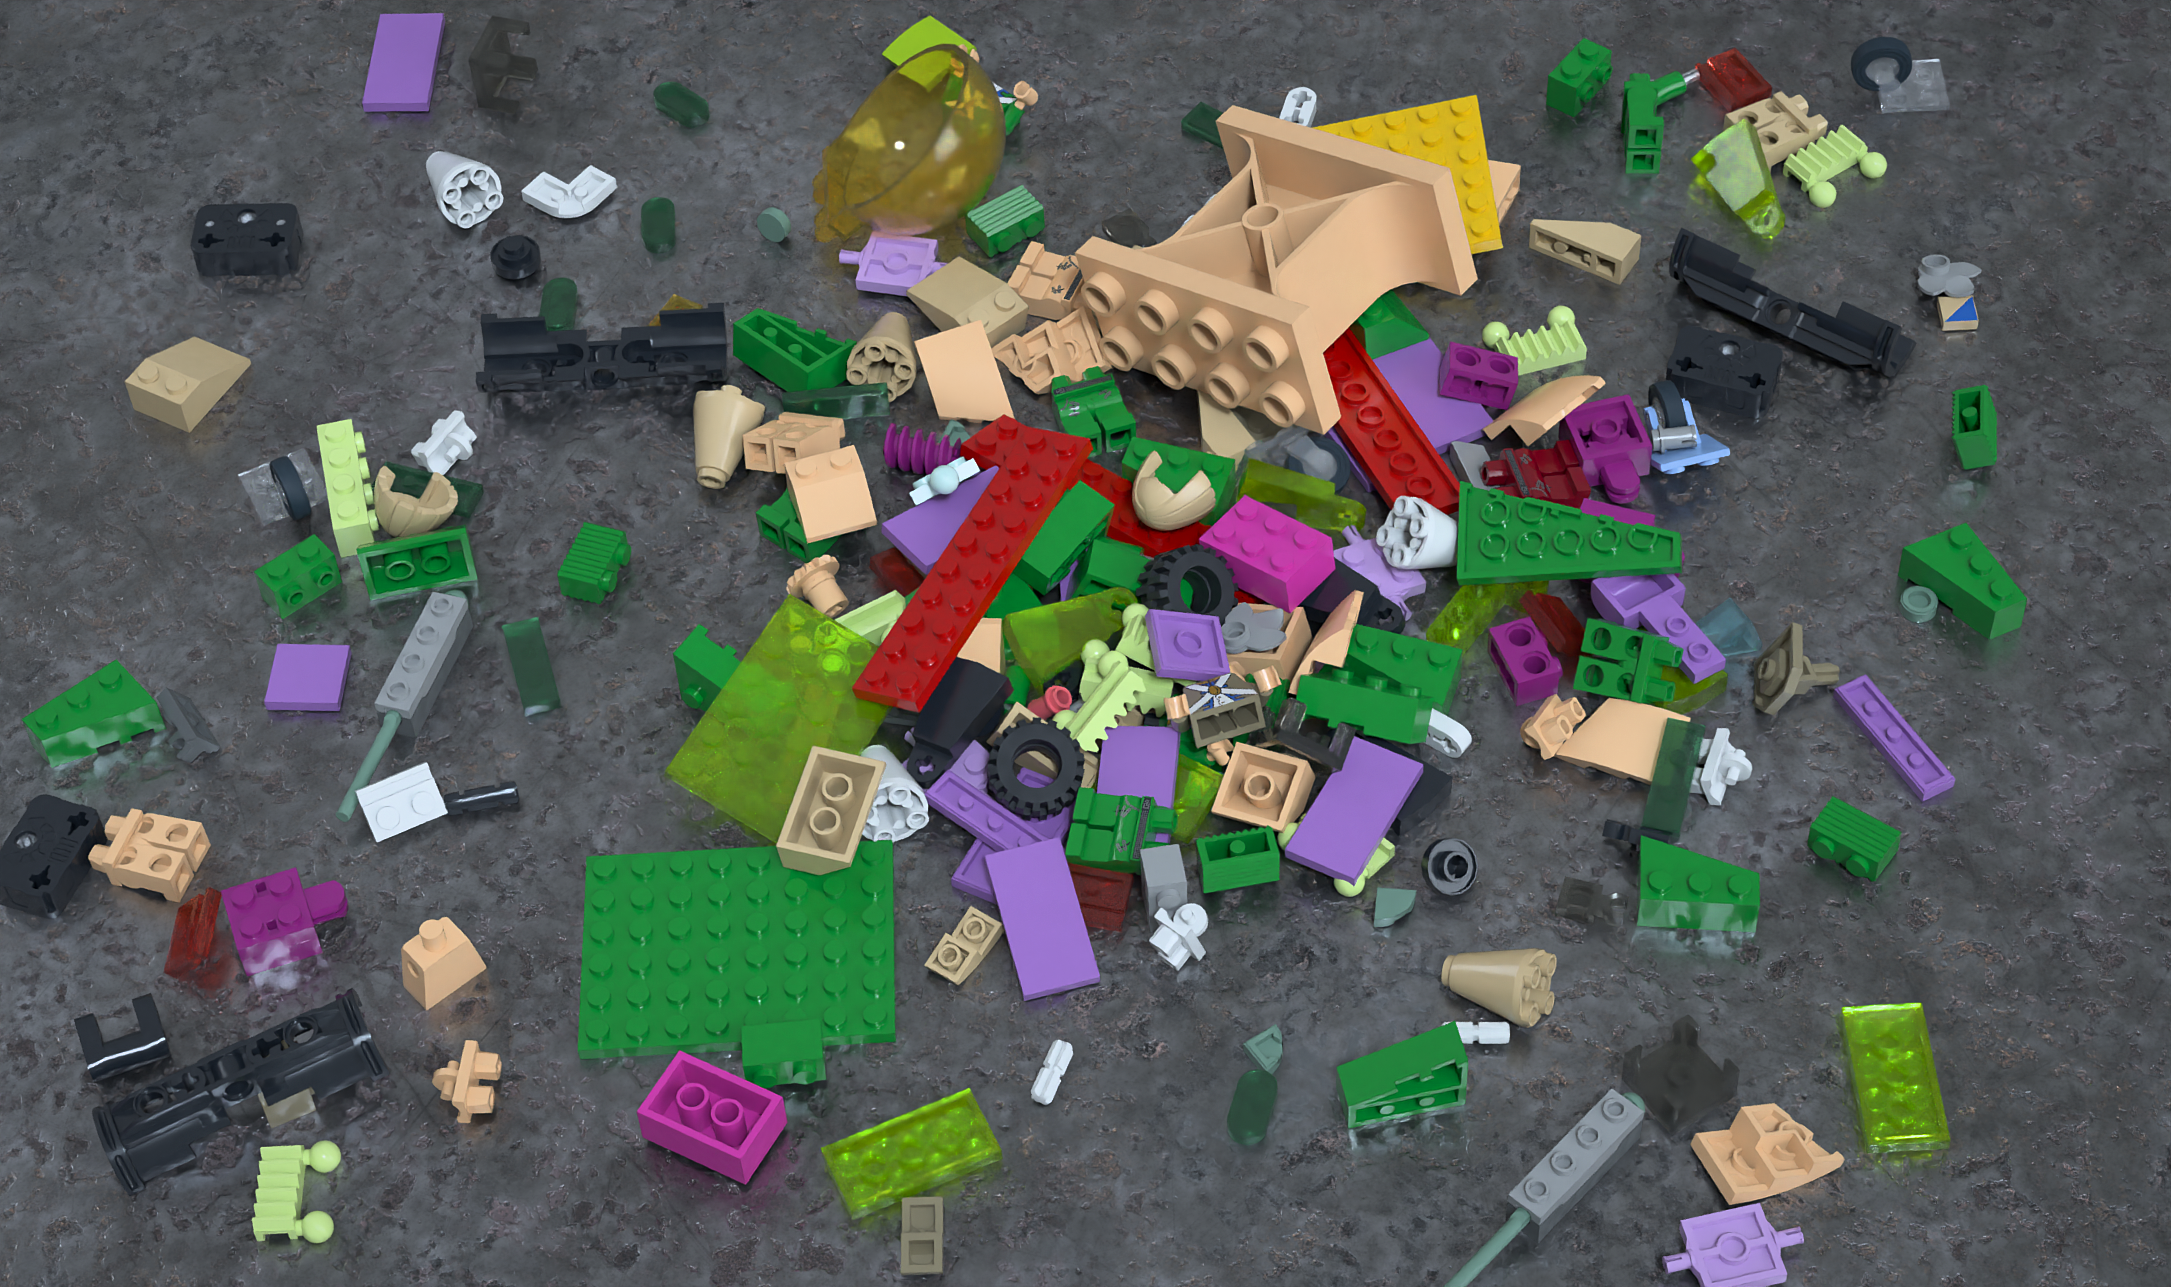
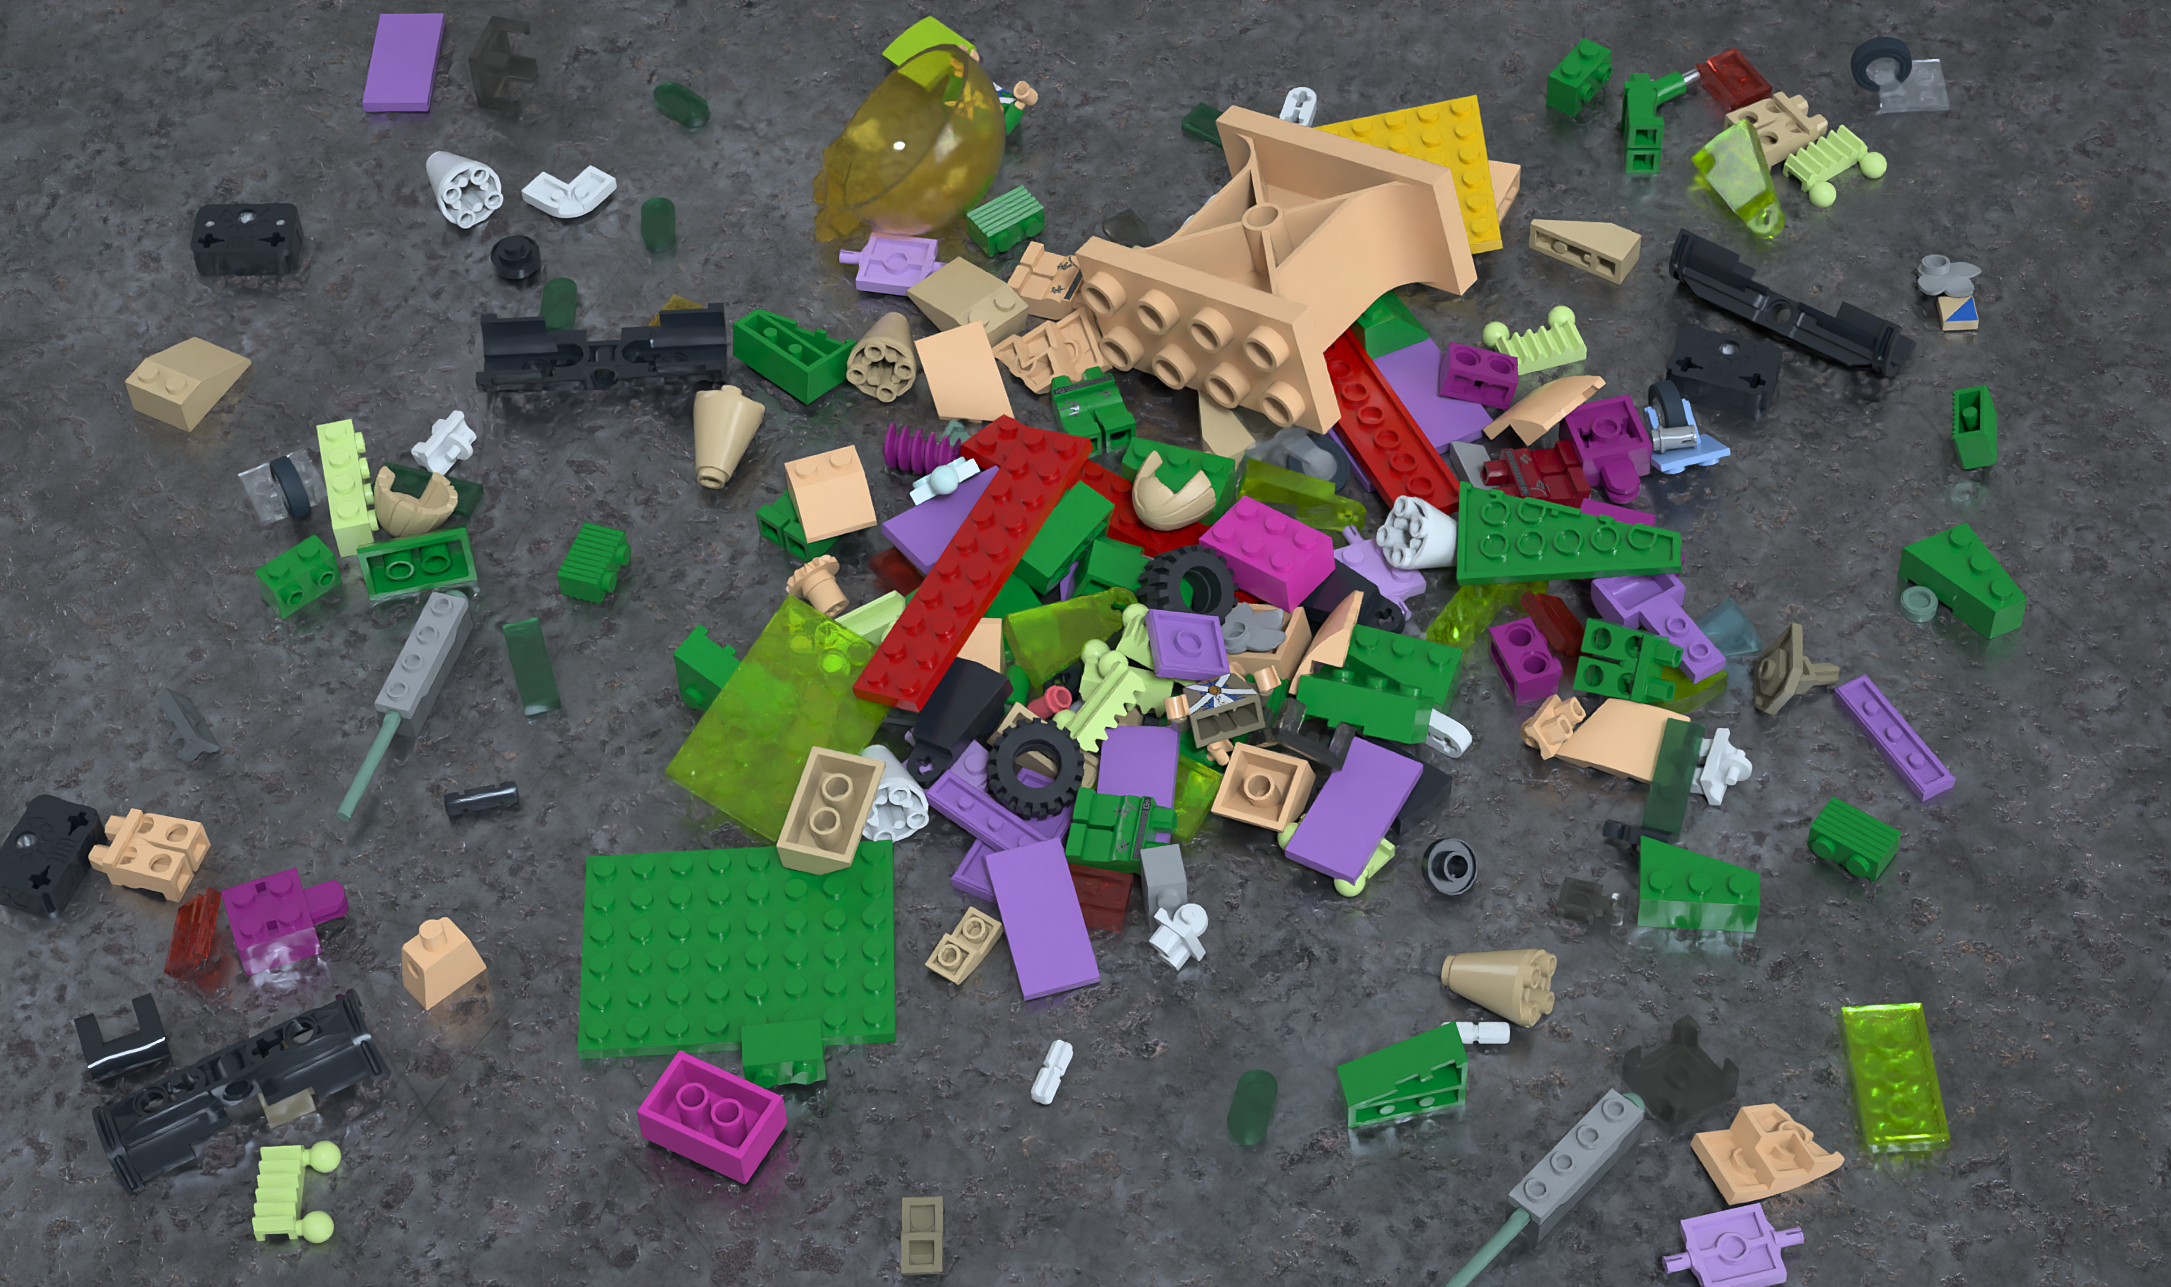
(92, 714): green wedge -> none
(308, 677): medium lavender tile -> none
(401, 802): white plate -> none
(464, 1080): light nougat hips -> none
(774, 224): sand green tile -> none
(791, 439): light nougat hips -> none
(840, 402): clear green tile -> none
(911, 1153): clear neon green plate -> none
(1237, 859): green brick -> none
(1265, 1049): sand green tile -> none
(1392, 905): sand green tile -> none

